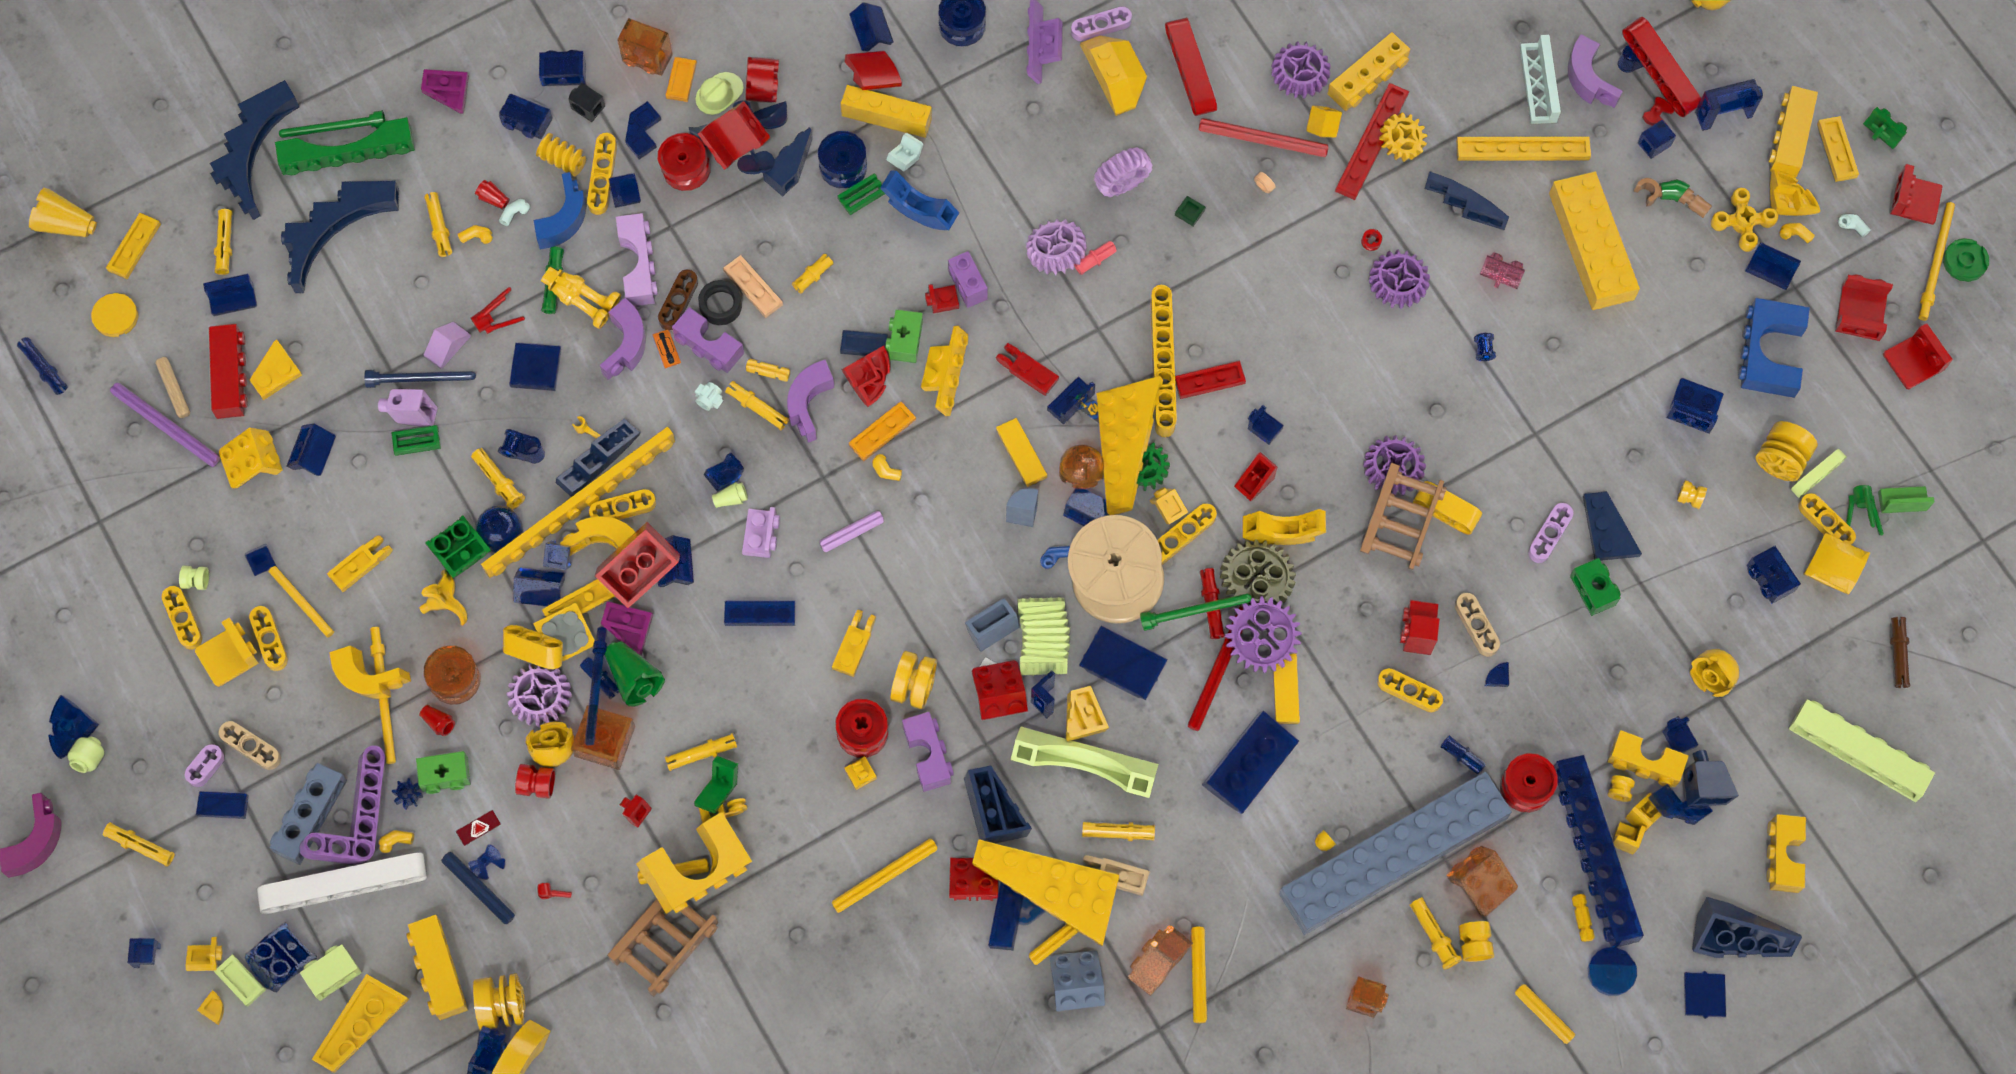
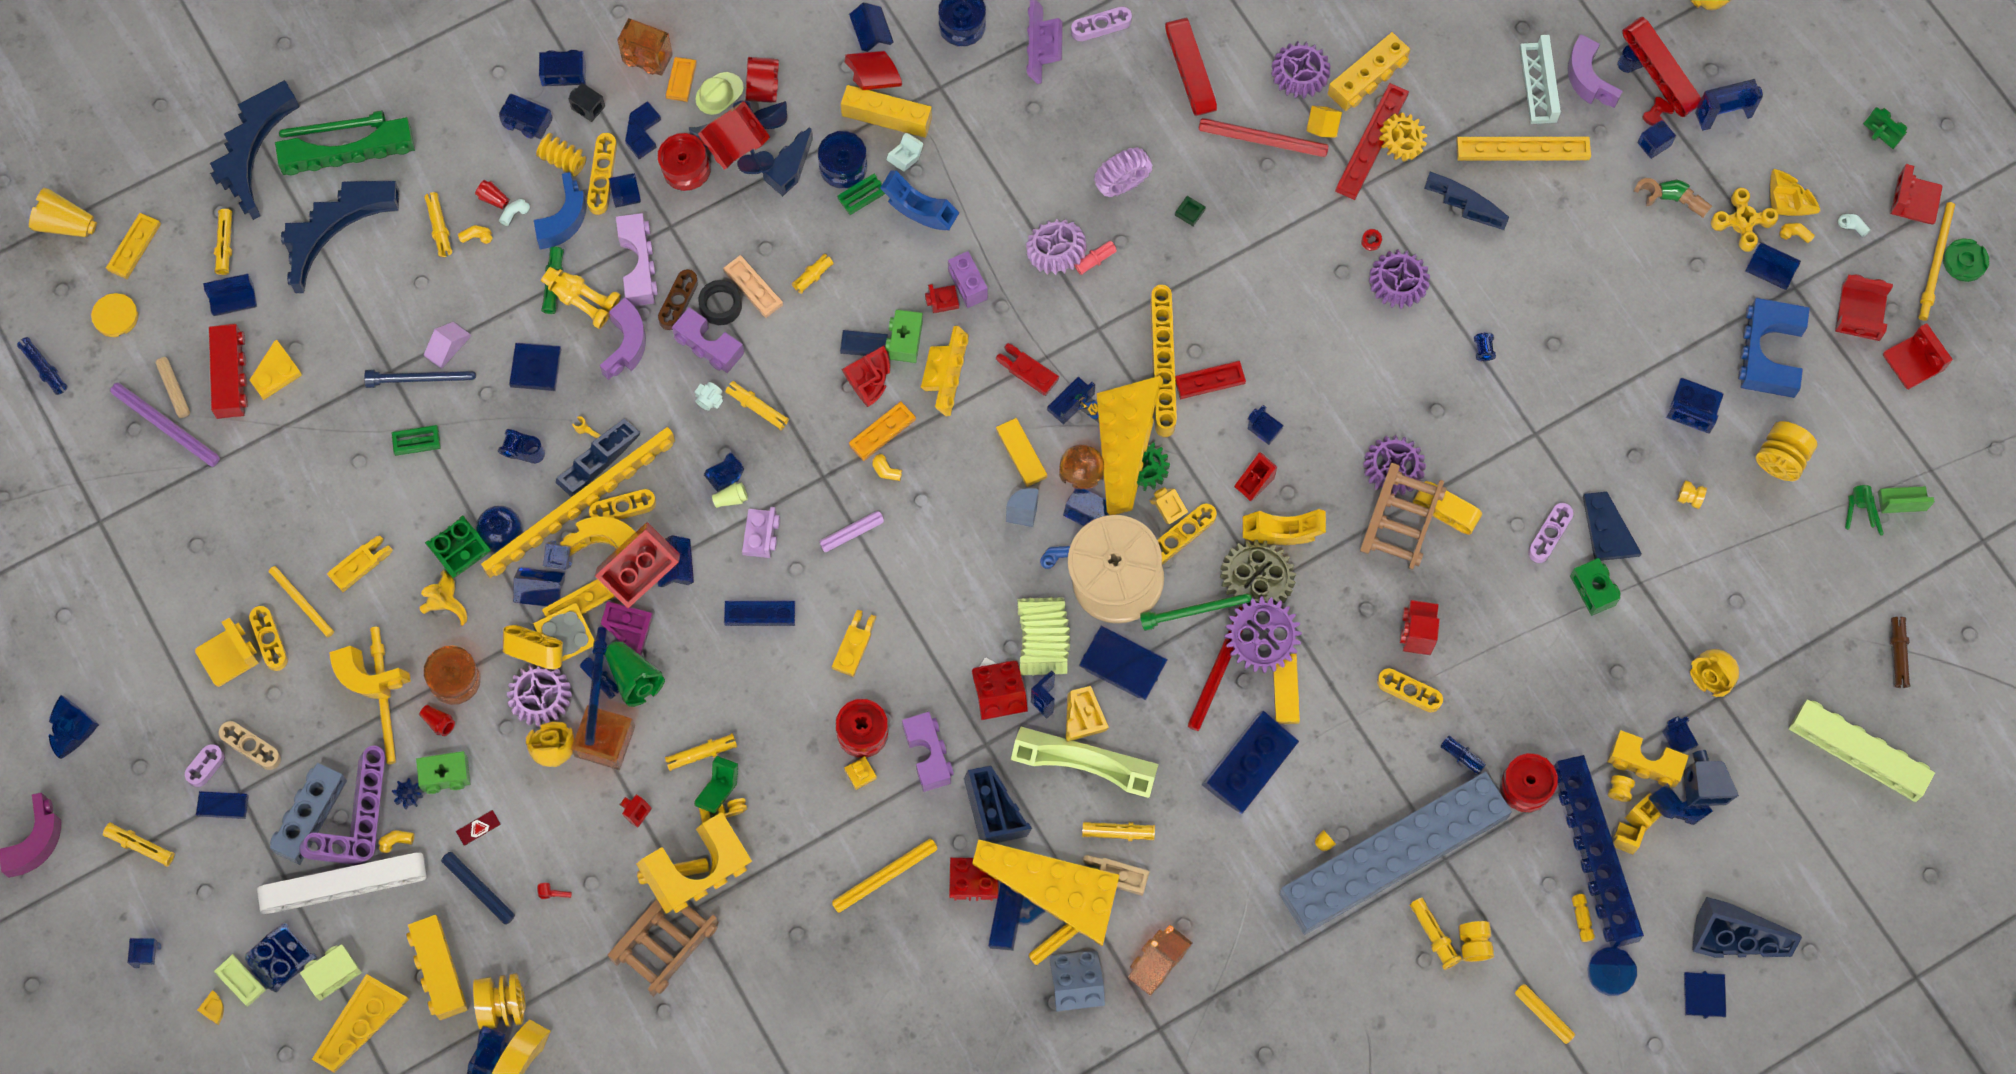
(85, 754): yellowish green head -> none
(179, 627): yellow beam -> none
(193, 577): yellowish green wheel -> none
(203, 956): yellow bracket -> none
(248, 456): yellow bracket -> none
(260, 559): clear blue slope -> none
(311, 449): clear blue panel -> none
(409, 407): lavender torso -> none
(446, 87): magenta wing -> none
(479, 866): clear blue piece -> none
(483, 319): red plant -> none
(503, 486): yellow pin -> none
(535, 781): red wheel -> none
(666, 348): orange sticker -> none
(768, 370): yellow axle -> none
(804, 388): medium lavender arch -> none
(911, 679): yellow wheel -> none
(992, 624): sand blue brick -> none
(1116, 71): yellow wedge -> none
(1198, 974): yellow axle -> none
(1210, 594): red pin -> none
(1264, 182): light nougat tile -> none
(1367, 997): clear orange brick -> none
(1483, 879): clear orange bracket -> none
(1491, 636): tan beam -> none
(1498, 676): clear blue tile -> none
(1502, 272): clear pink hips -> none
(1594, 241): yellow brick -> none
(1772, 563): clear blue brick -> none
(1784, 873): yellow arch -> none
(1793, 130): yellow brick -> none
(1810, 513): yellow beam -> none
(1818, 473): yellowish green beam -> none
(1837, 149): yellow plate -> none
(1837, 564): yellow slope -> none

